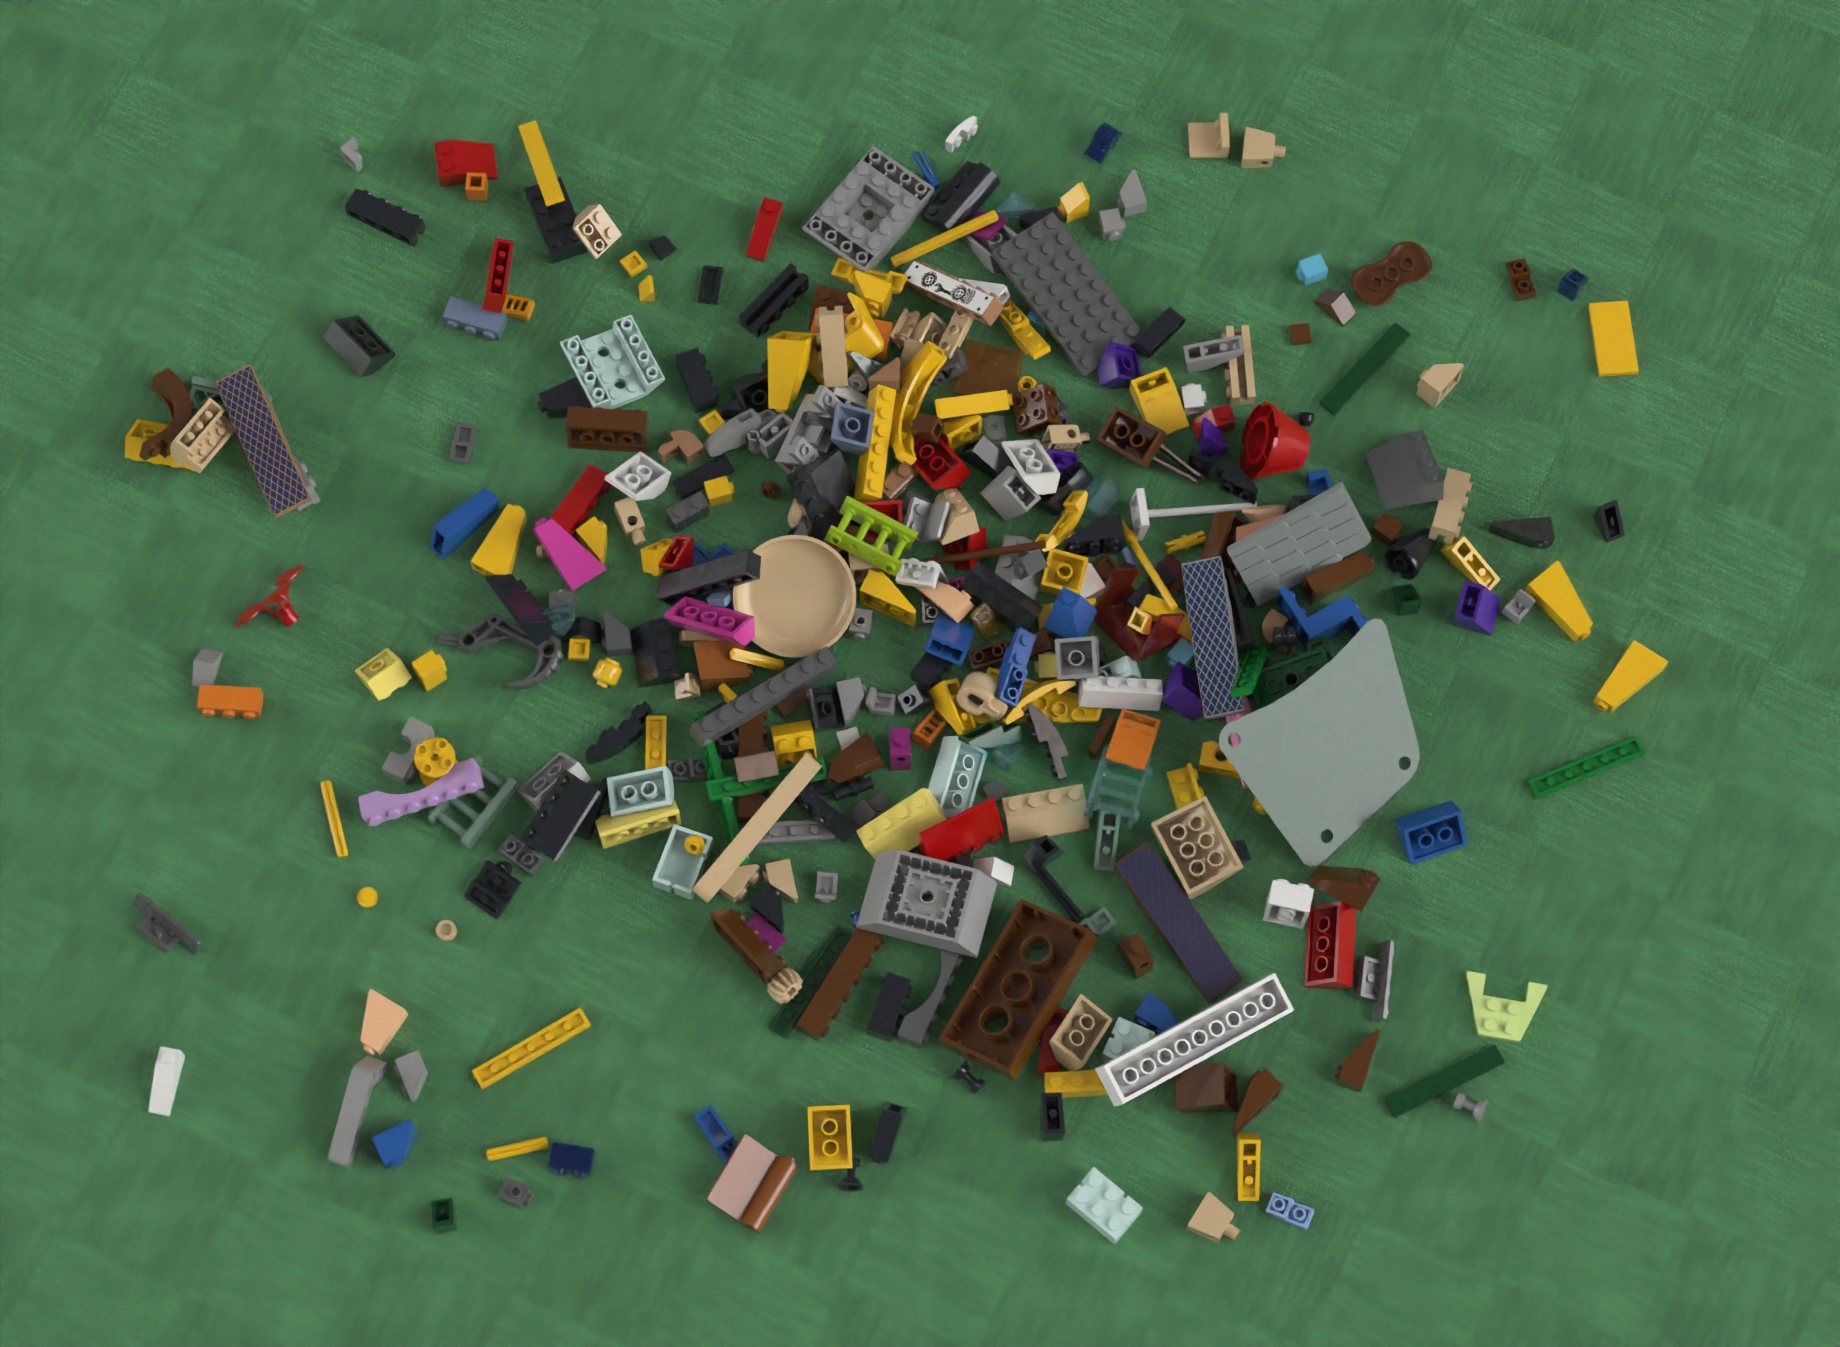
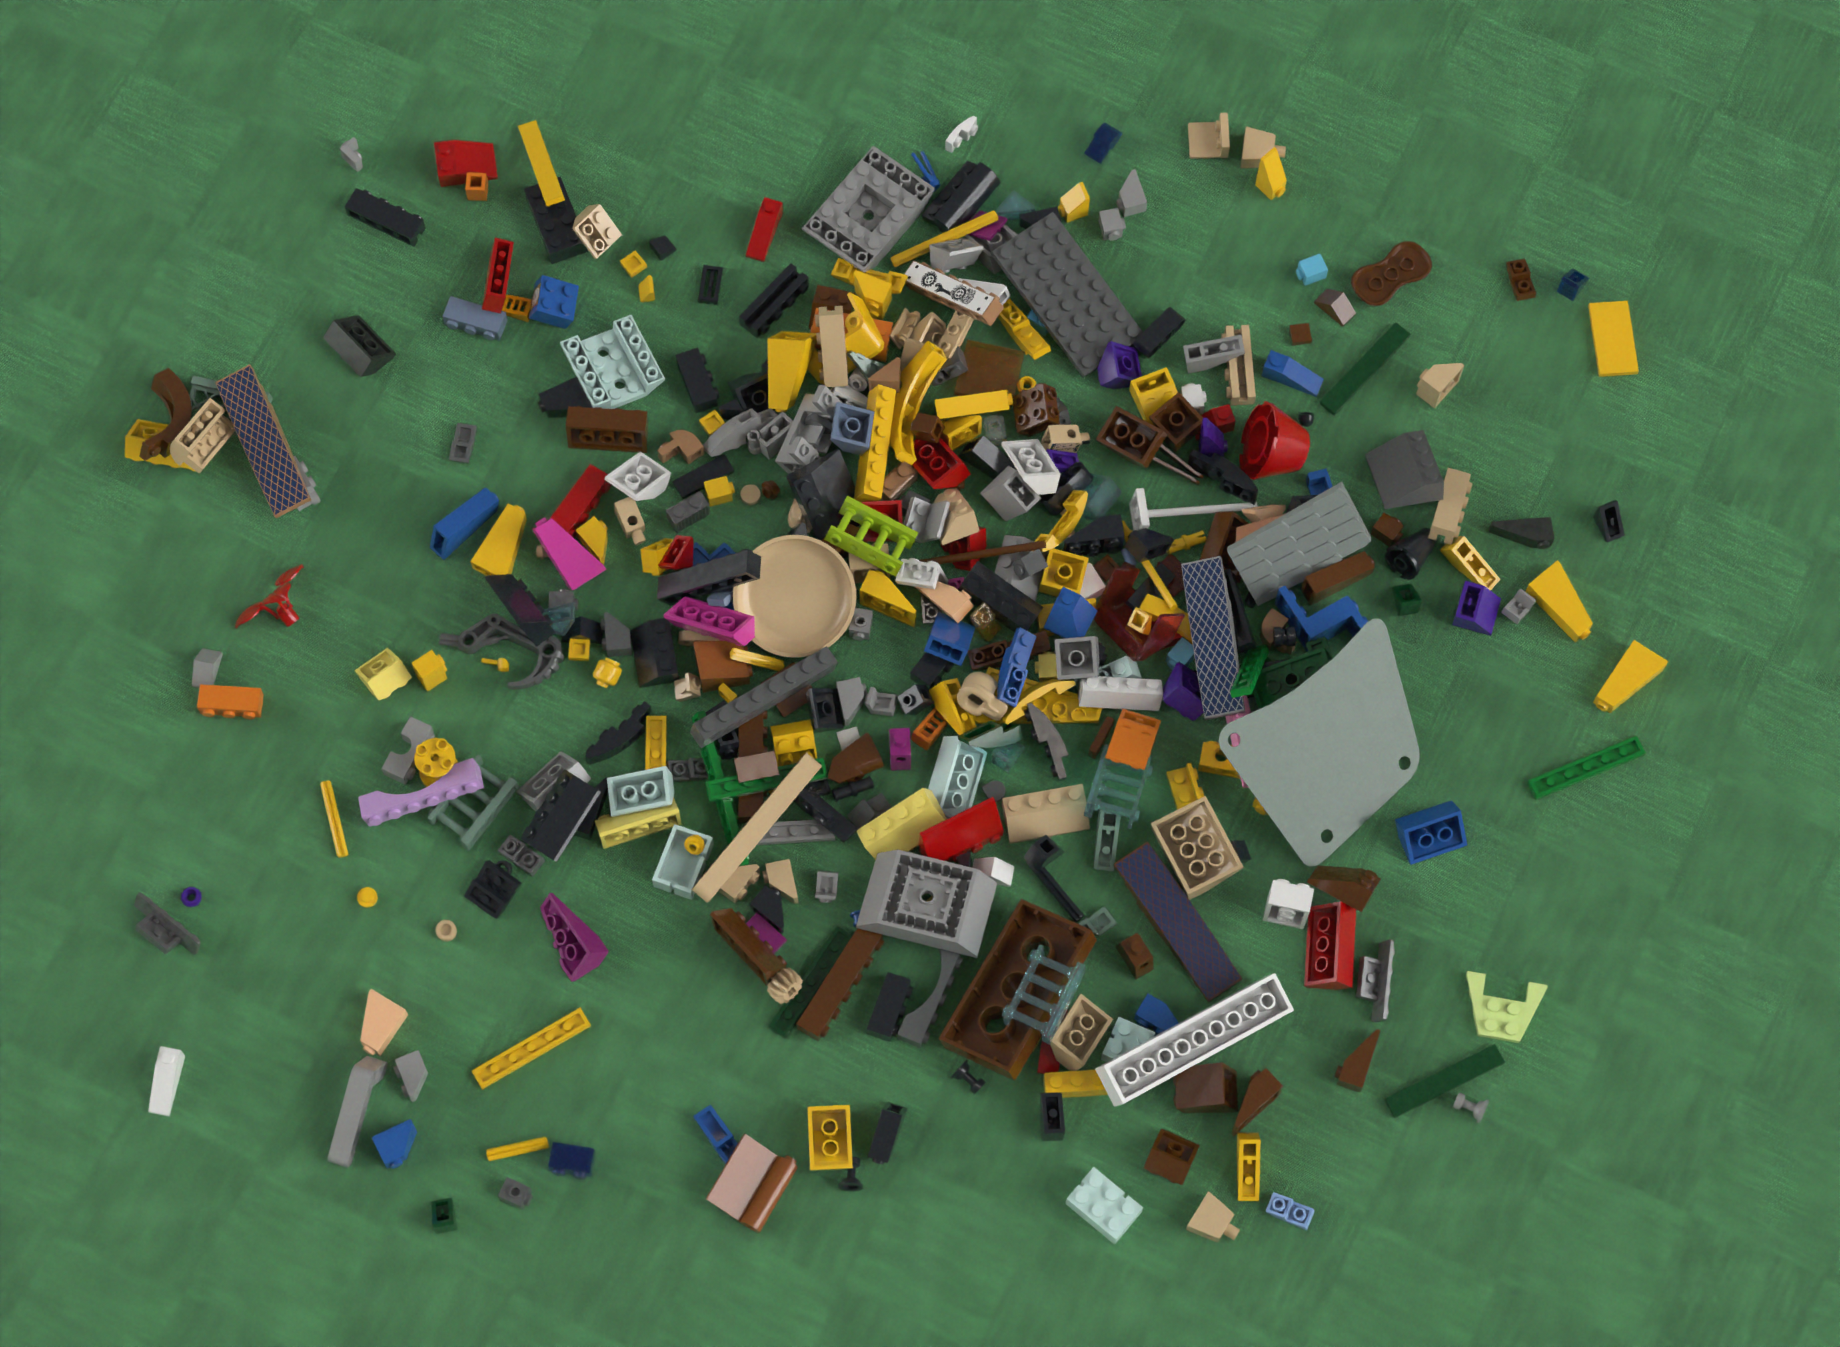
(191, 891): none -> dark purple plate
(503, 665): none -> yellow hand
(553, 302): none -> blue brick
(577, 944): none -> magenta wedge
(750, 494): none -> tan tile
(954, 254): none -> light grey slope
(1057, 1010): none -> clear light blue fence
(1147, 544): none -> black slope
(1171, 1157): none -> reddish brown slope
(1178, 421): none -> reddish brown slope
(1270, 175): none -> yellow slope
(1291, 373): none -> blue slope

